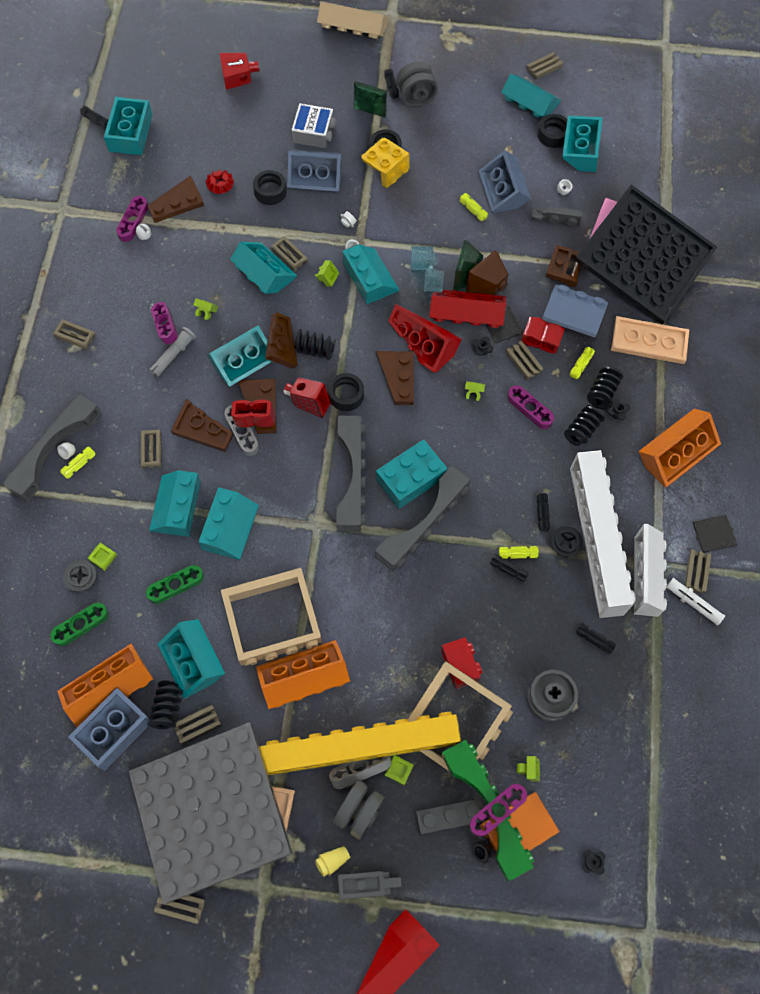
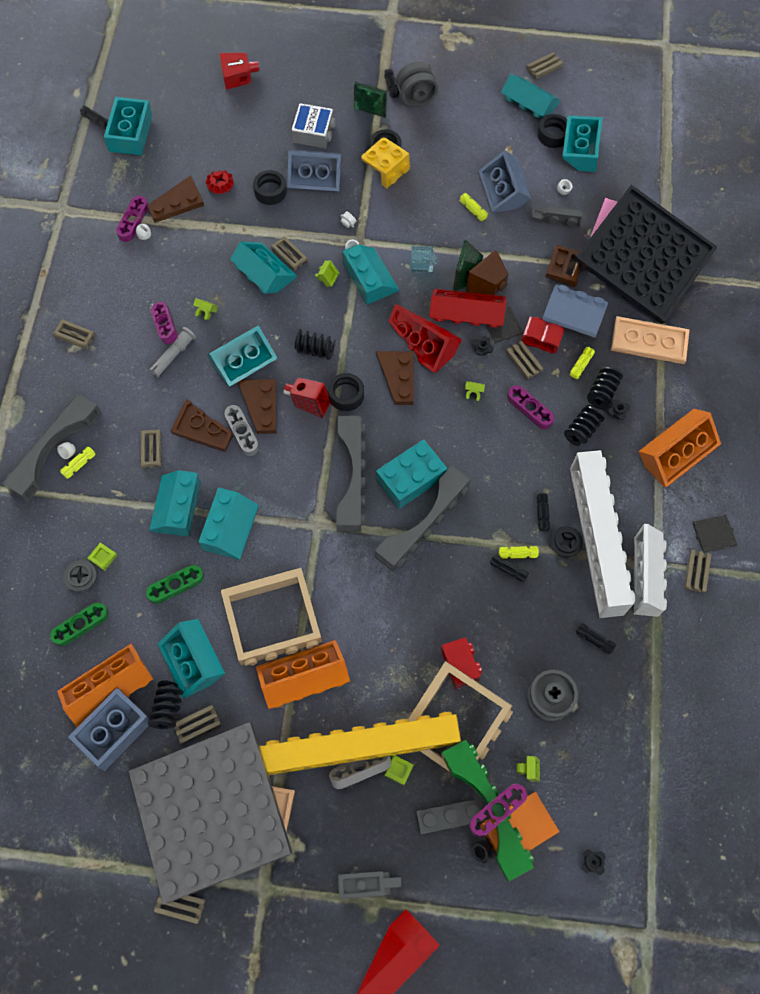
(253, 413): red brick -> none
(281, 342): reddish brown wing -> none
(332, 860): light yellow cone -> none
(353, 19): tan slope -> none
(359, 810): dark grey wheel -> none
(434, 280): clear light blue brick -> none
(715, 616): white pin -> none

